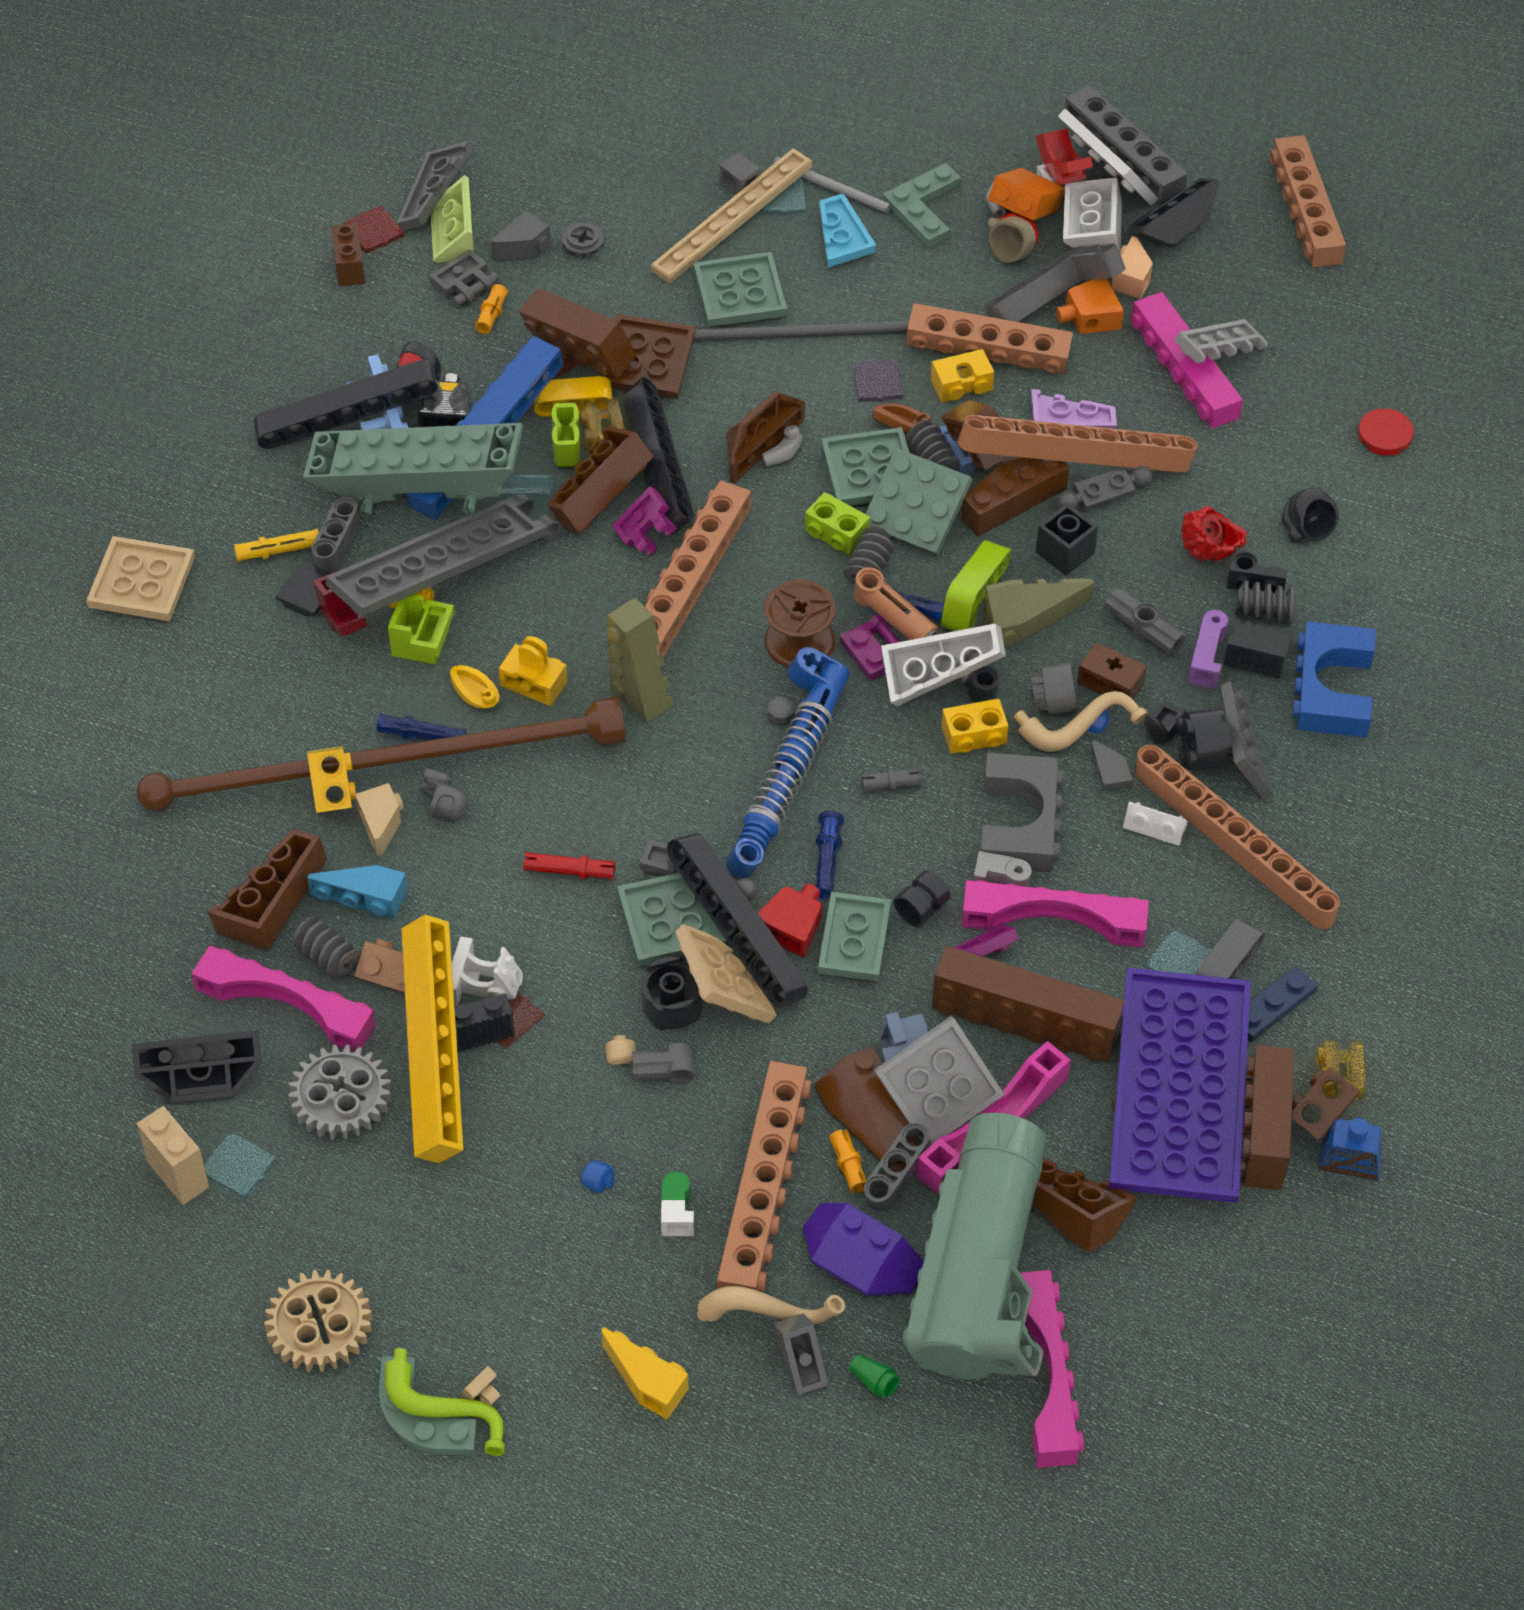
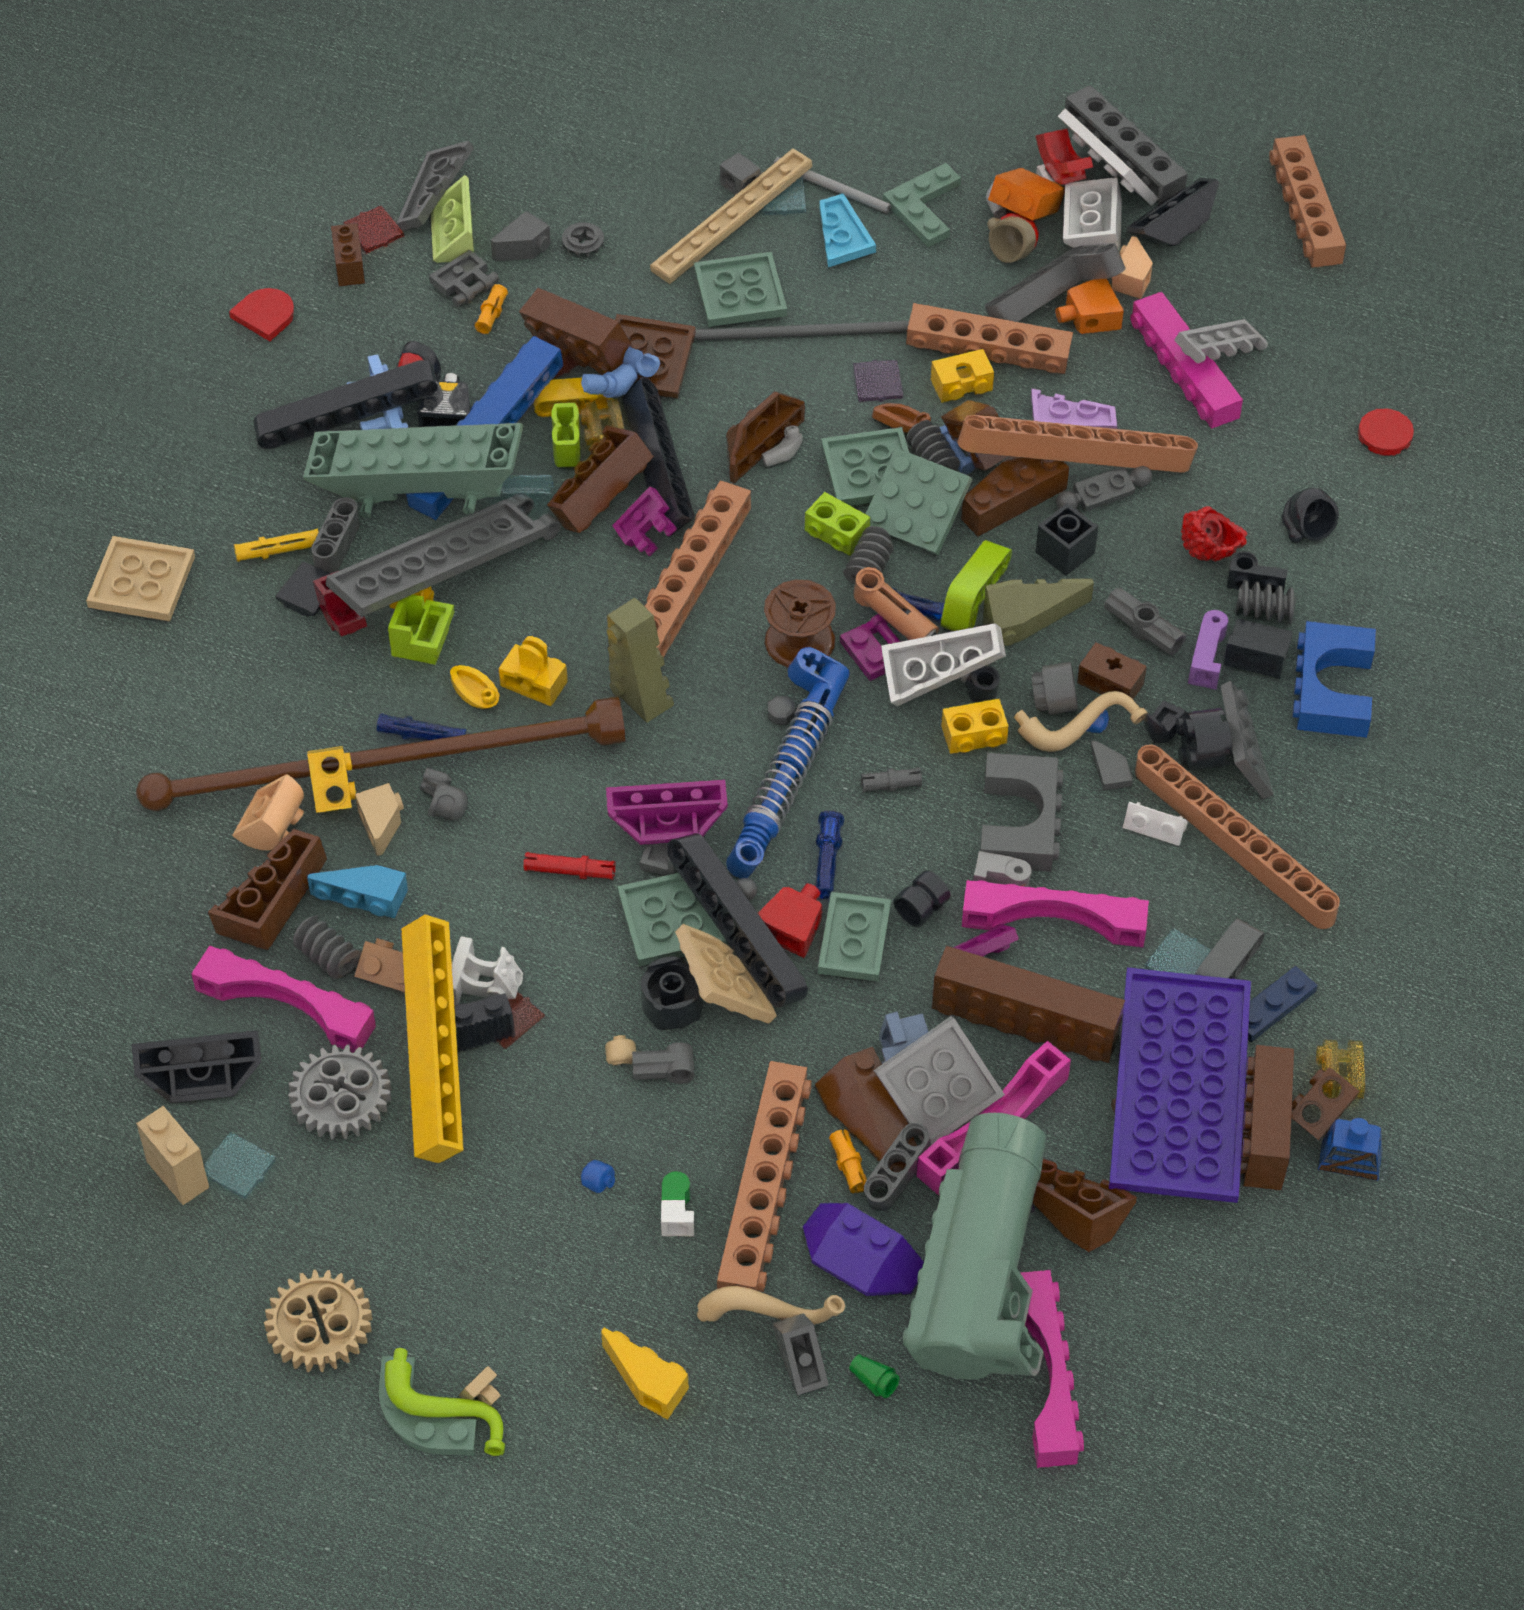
(264, 312): none -> red tile
(270, 814): none -> light nougat brick
(619, 381): none -> medium blue piece
(666, 810): none -> magenta wedge

